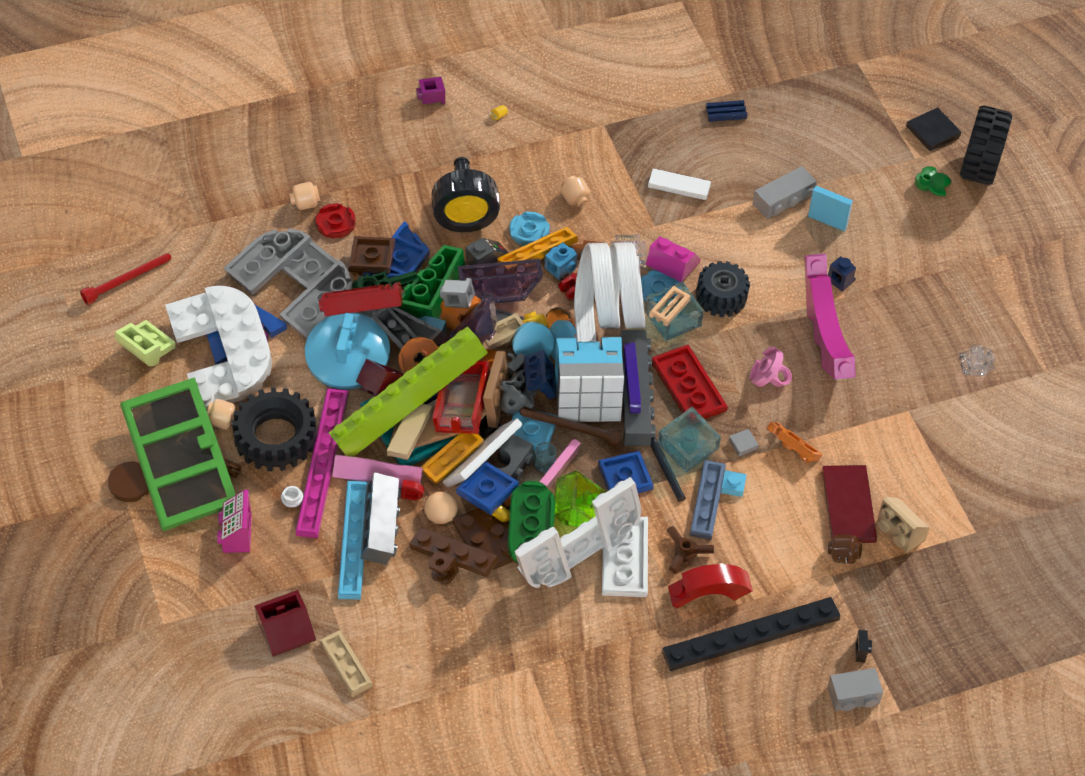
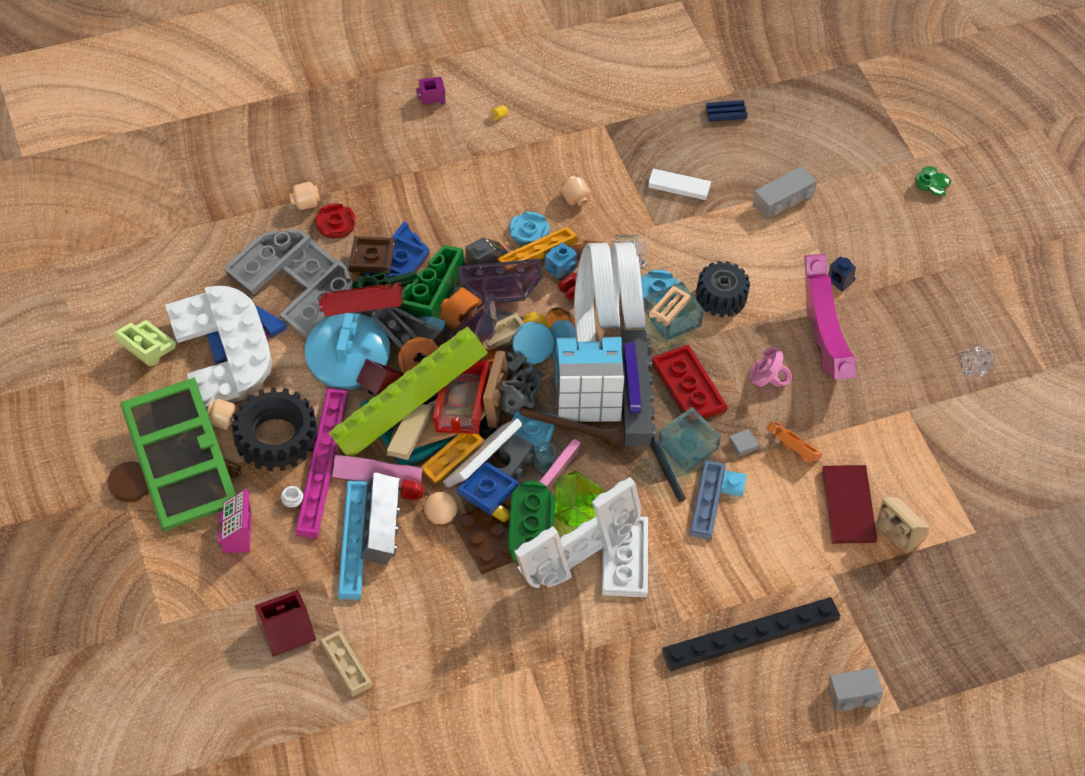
(90, 295): red piece -> none
(450, 554): reddish brown plate -> none
(457, 293): light grey brick -> none
(465, 198): black wheel -> none
(540, 374): dark blue bracket -> none
(625, 466): blue tile -> none
(671, 259): dark pink slope -> none
(685, 549): reddish brown piece -> none
(708, 580): red arch -> none
(830, 208): medium azure tile -> none
(845, 549): reddish brown head -> none
(862, 645): black plate -> none
(933, 129): black tile -> none
(986, 145): black tyre -> none

